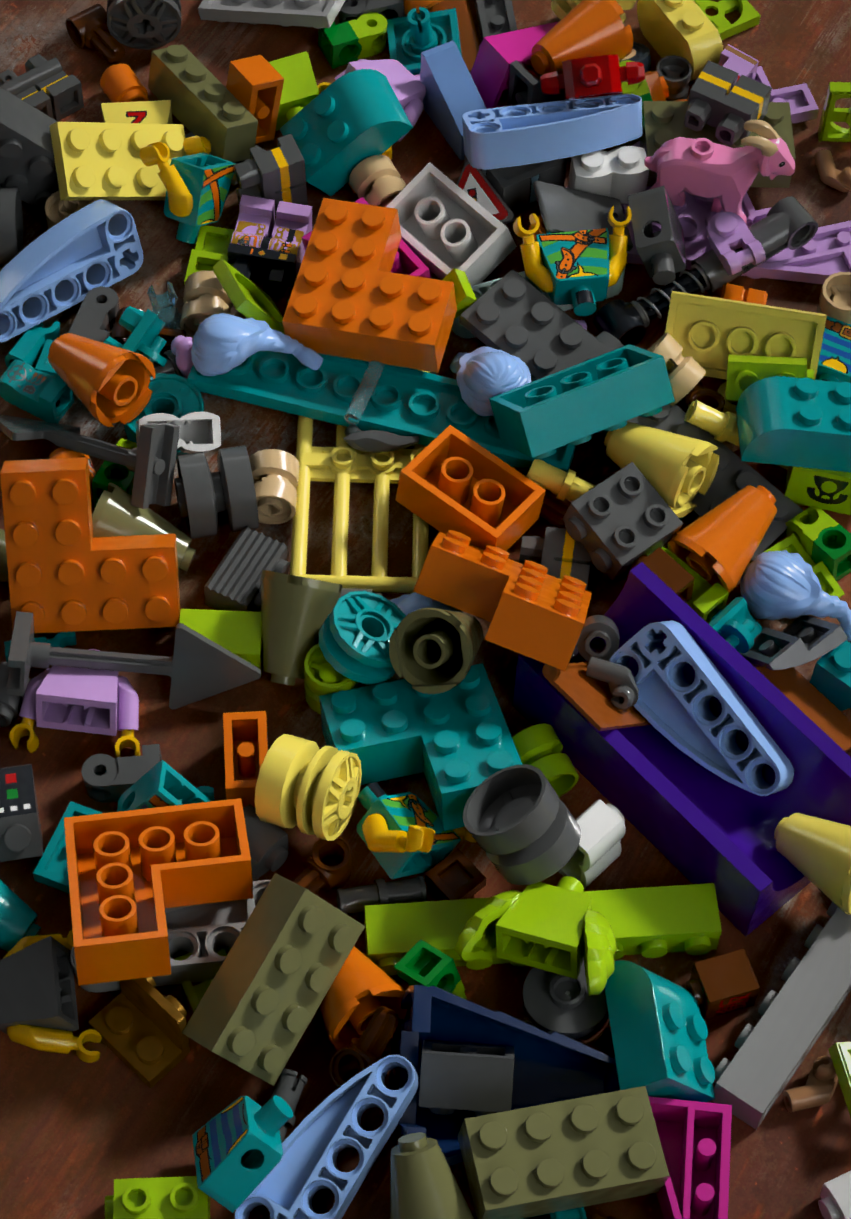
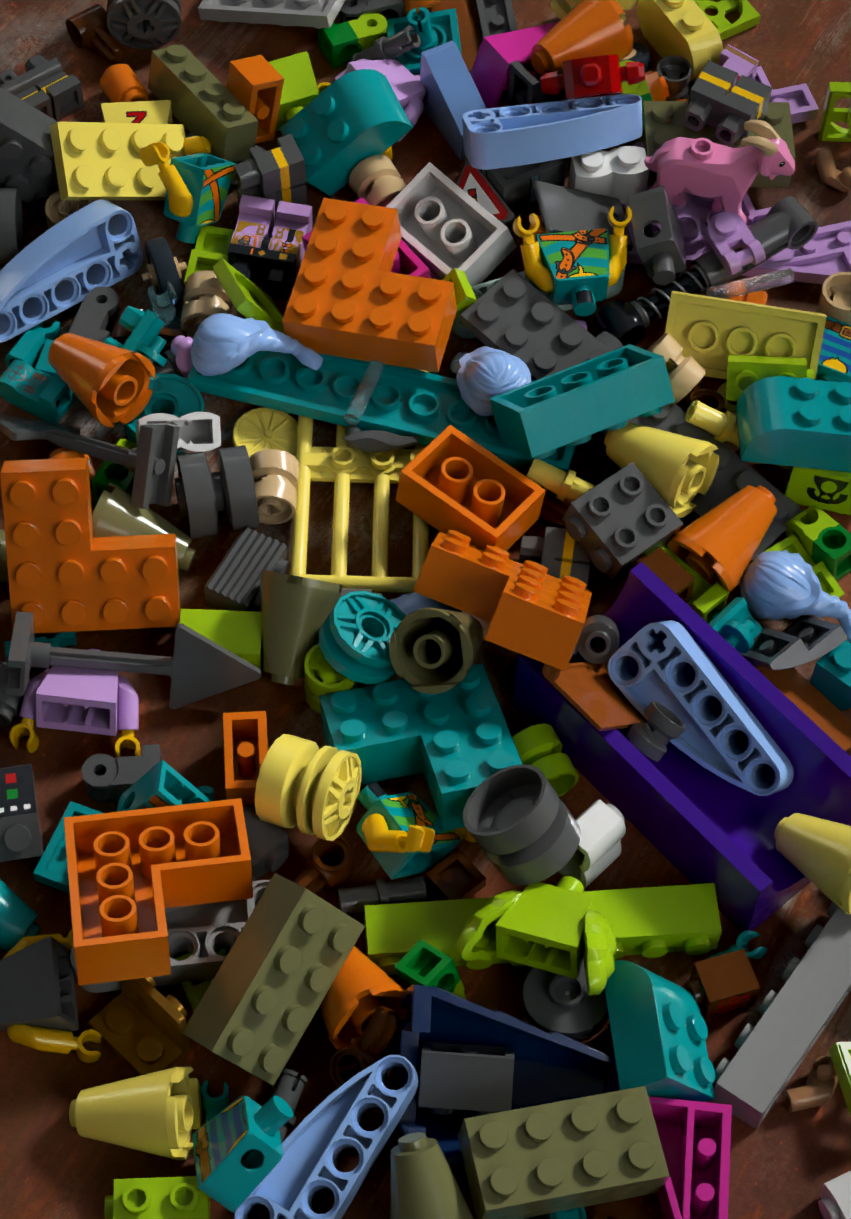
(143, 1112): none -> light yellow cone
(163, 267): none -> black wheel
(214, 1105): none -> teal hand
(266, 429): none -> light yellow wheel
(391, 47): none -> dark grey pin
(619, 680): dark grey arm -> none
(655, 731): none -> dark grey wheel
(742, 943): none -> teal hand
(752, 284): none -> clear piece

